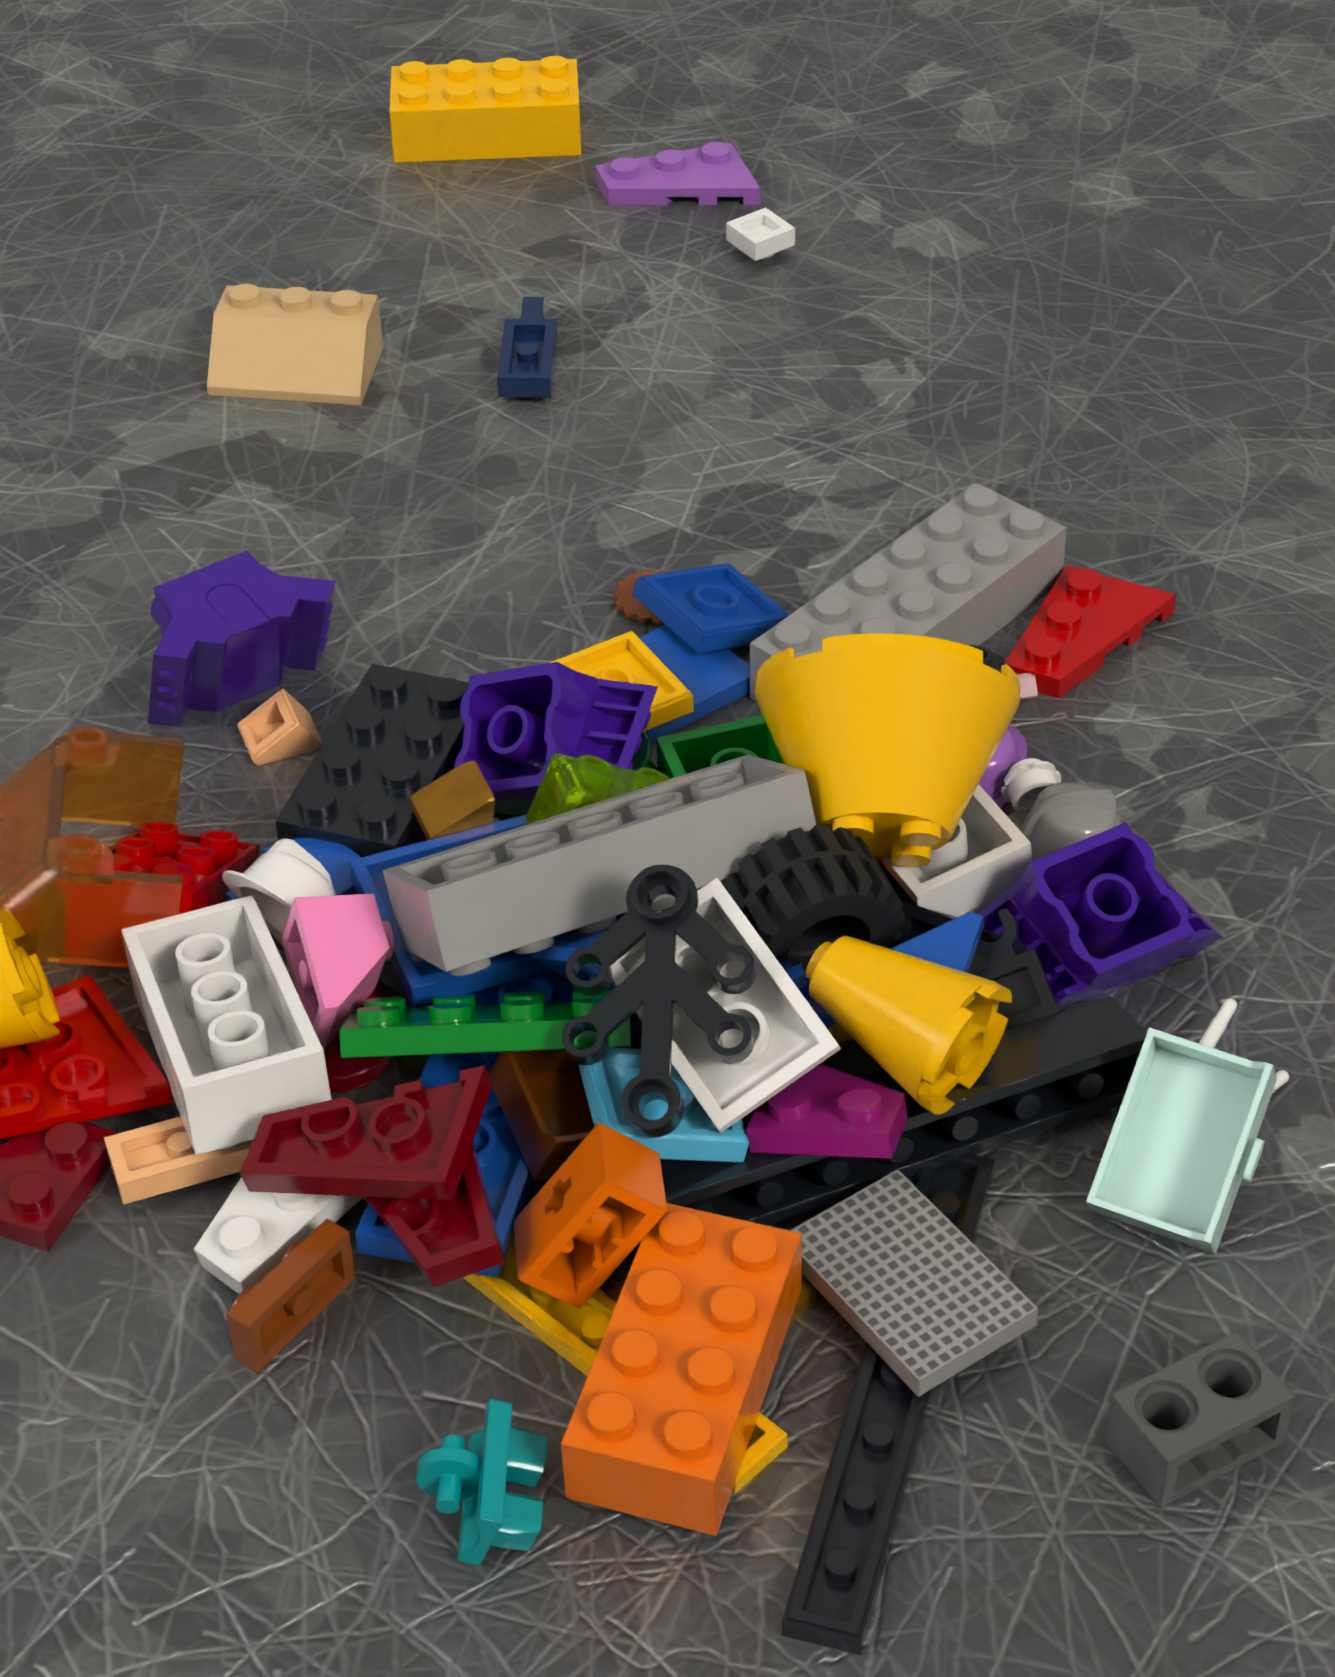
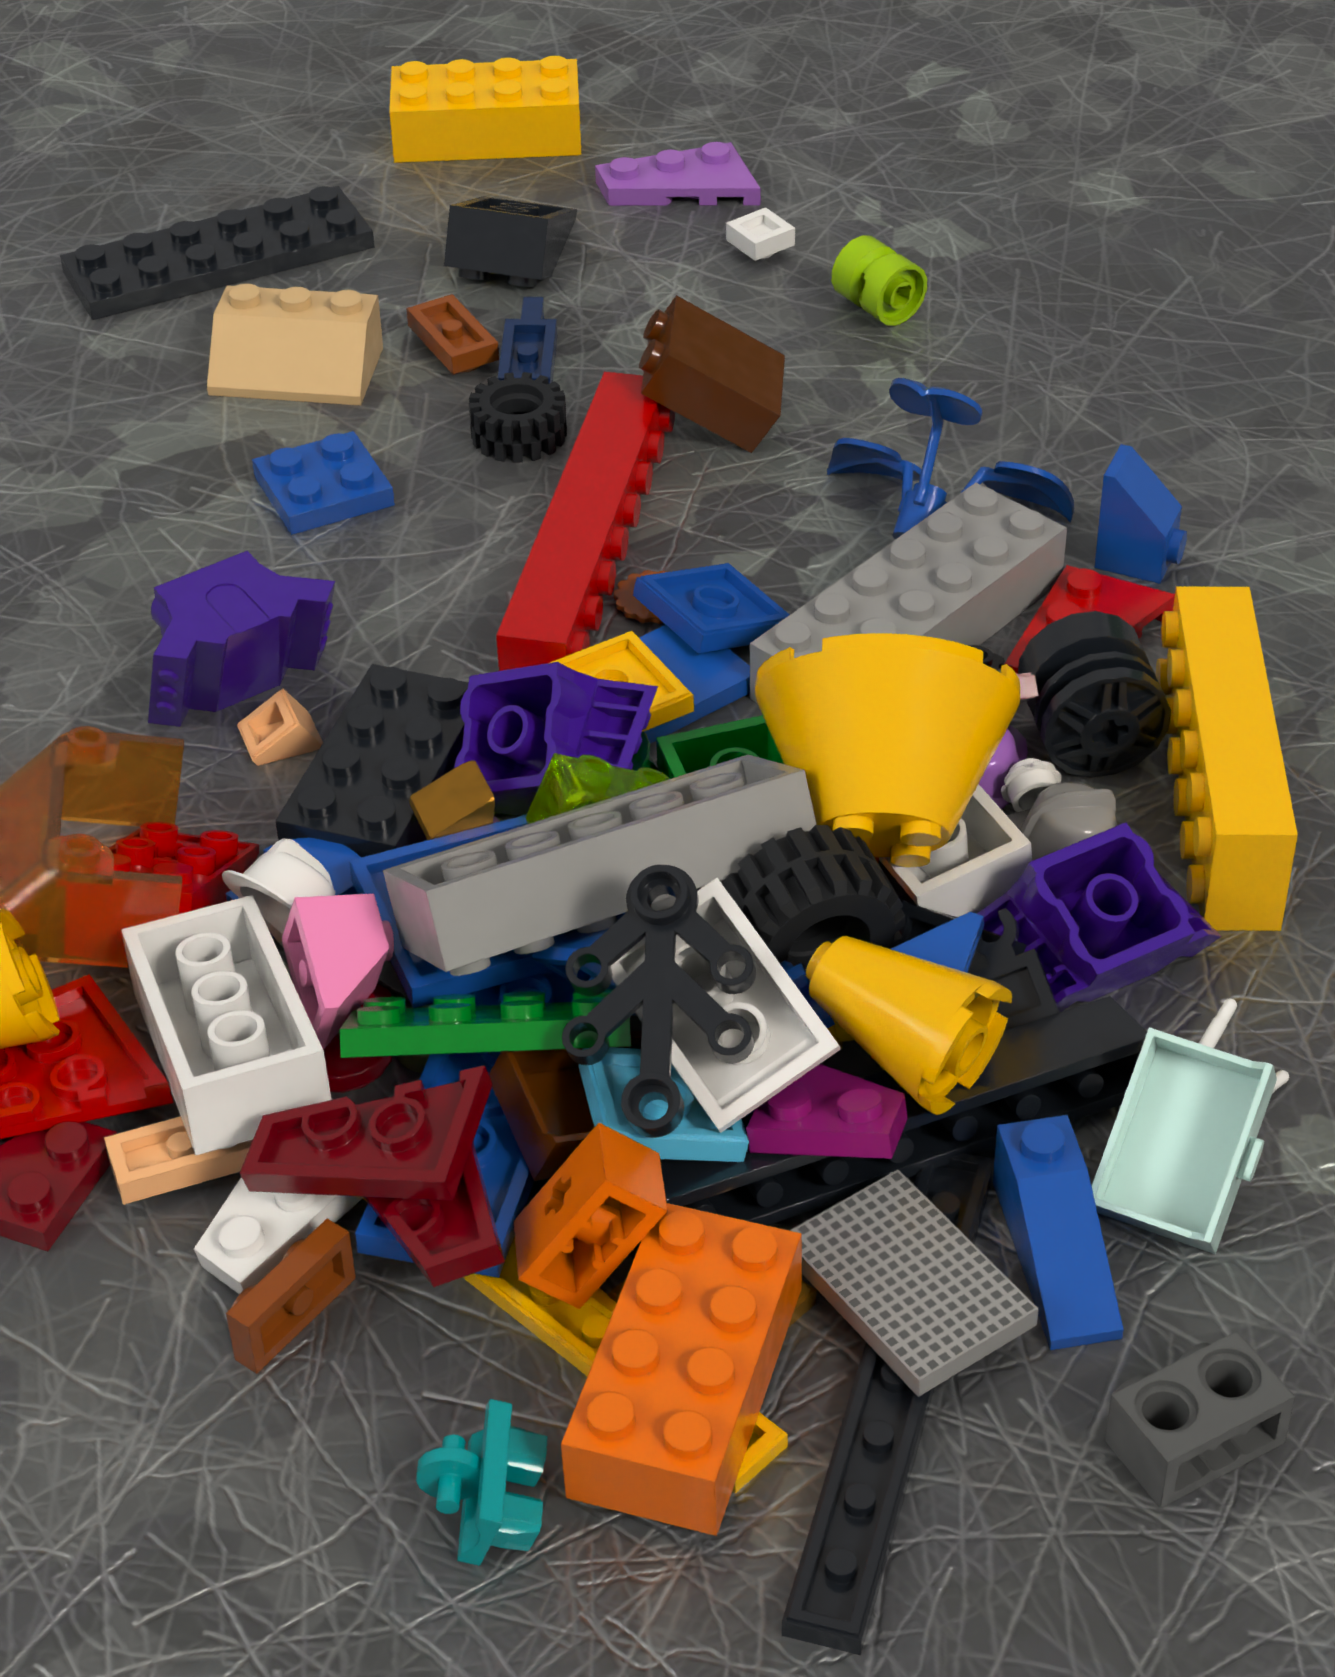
(216, 251): none -> black plate
(323, 482): none -> blue plate
(453, 334): none -> dark orange plate
(506, 239): none -> black slope
(518, 417): none -> black tyre
(585, 526): none -> red brick
(712, 373): none -> reddish brown brick
(879, 280): none -> lime wheel
(942, 404): none -> blue plant
(1056, 1231): none -> blue slope
(1095, 694): none -> black wheel
(1137, 521): none -> blue slope
(1227, 760): none -> yellow brick

